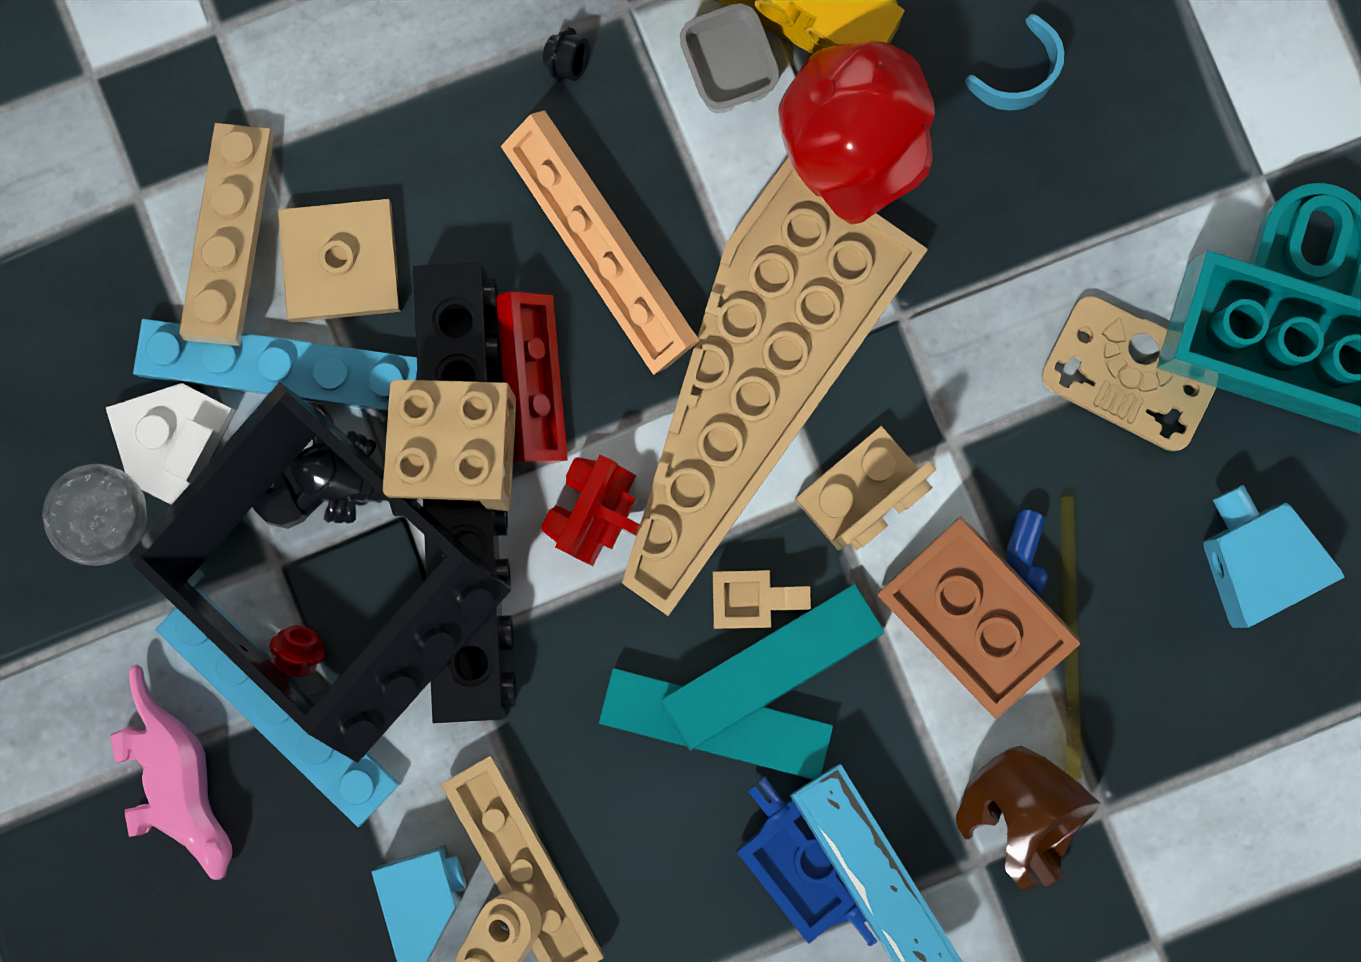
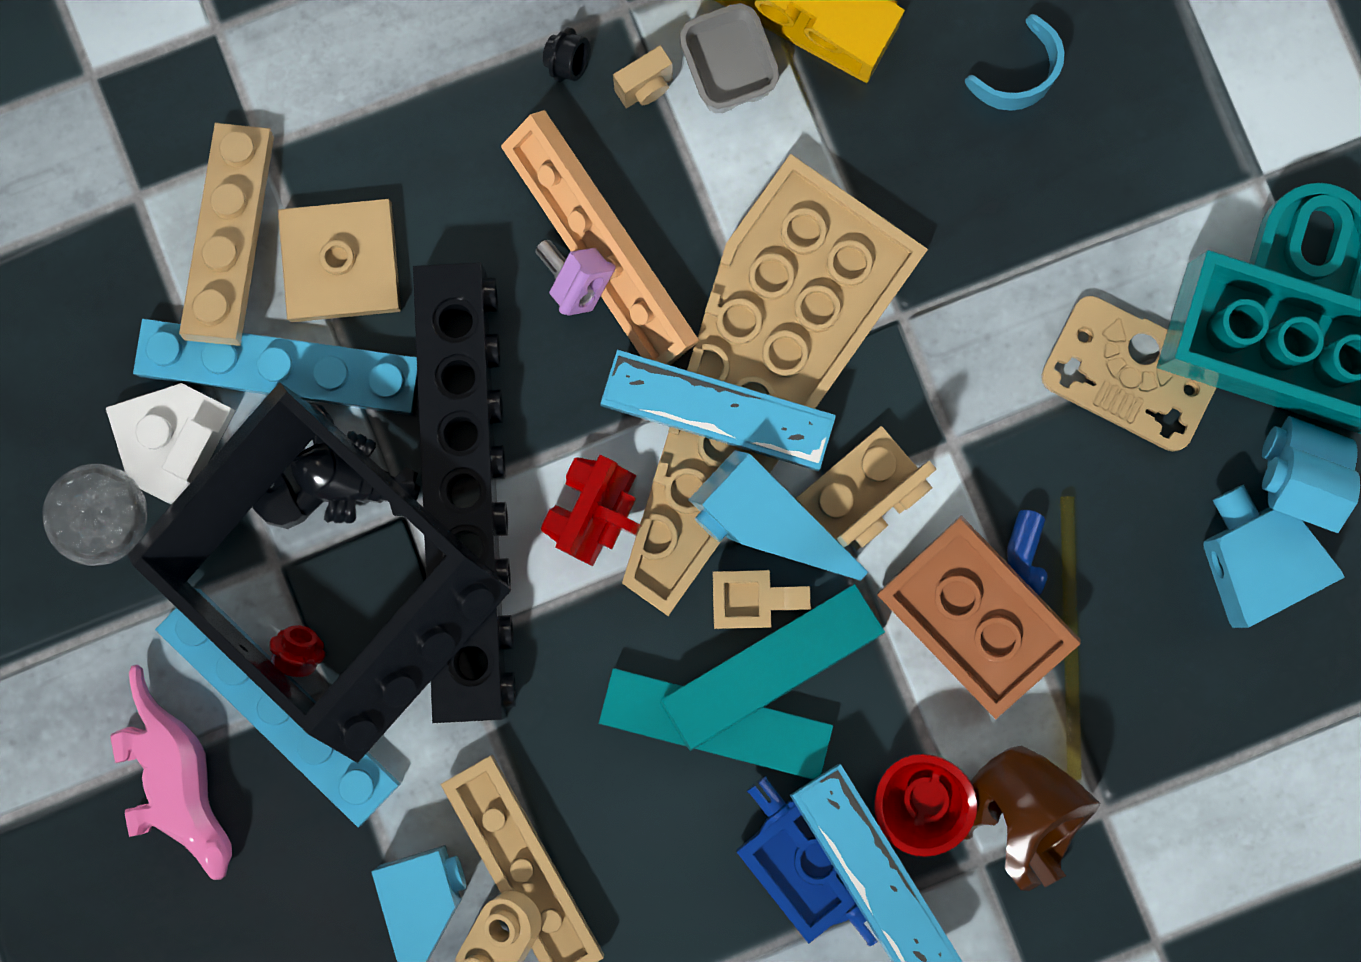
(450, 441): tan bracket -> none
(533, 375): red plate -> none
(578, 278): none -> lavender piece
(644, 78): none -> tan plate
(718, 410): none -> medium azure tile
(758, 512): none -> medium azure slope
(858, 126): red piece -> none
(925, 805): none -> red helmet
(1311, 473): none -> medium azure brick

